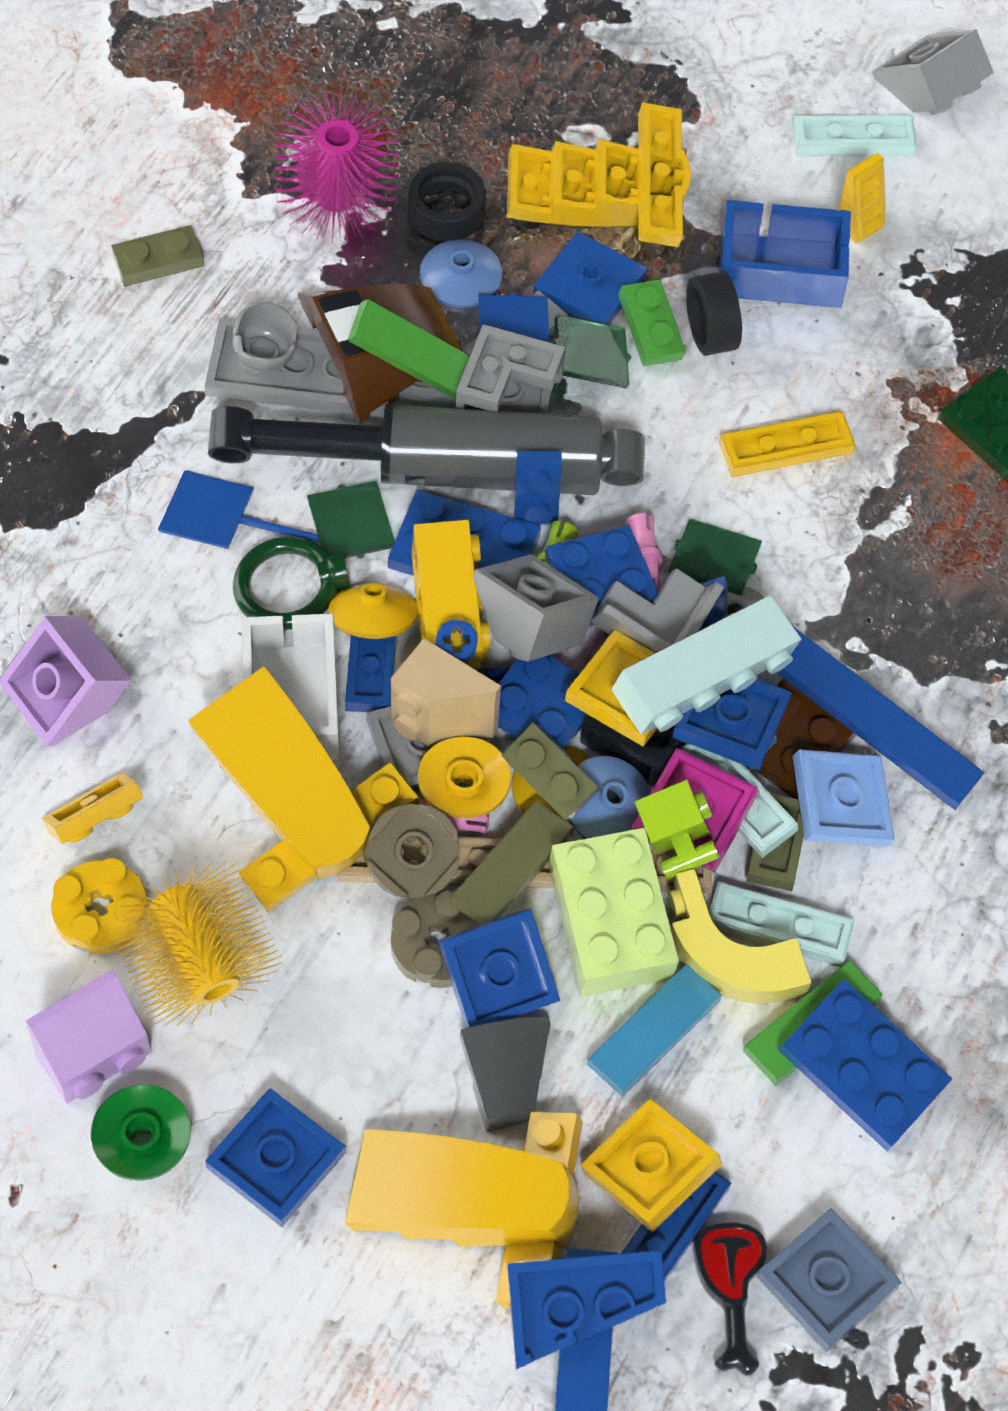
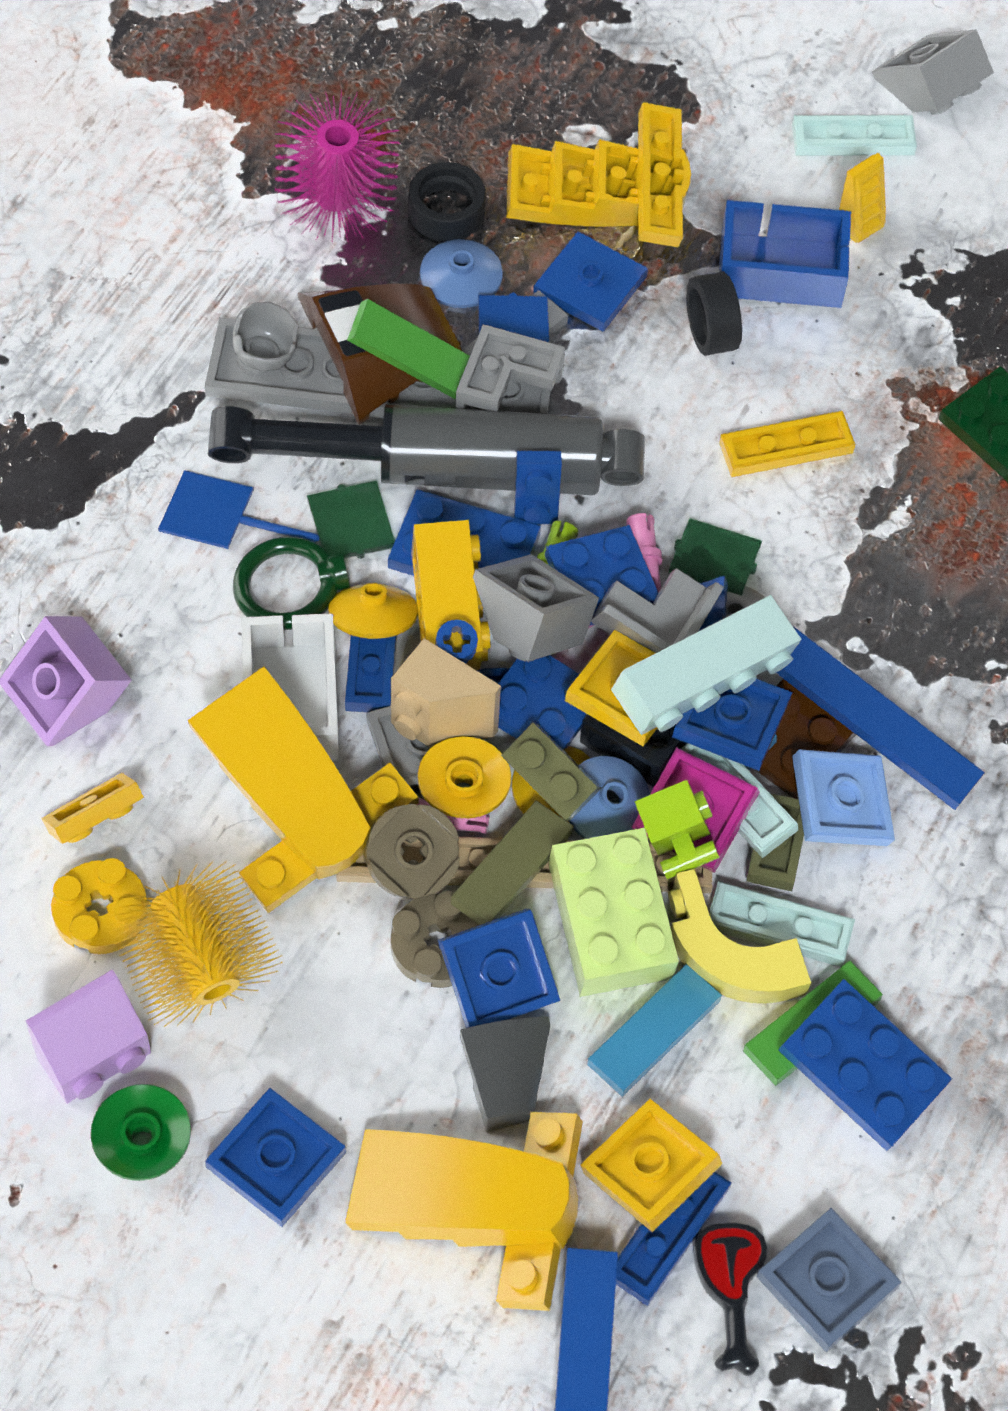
(157, 255): olive plate -> none
(578, 1297): blue wing -> none
(593, 351): clear green piece -> none
(651, 322): bright green plate -> none

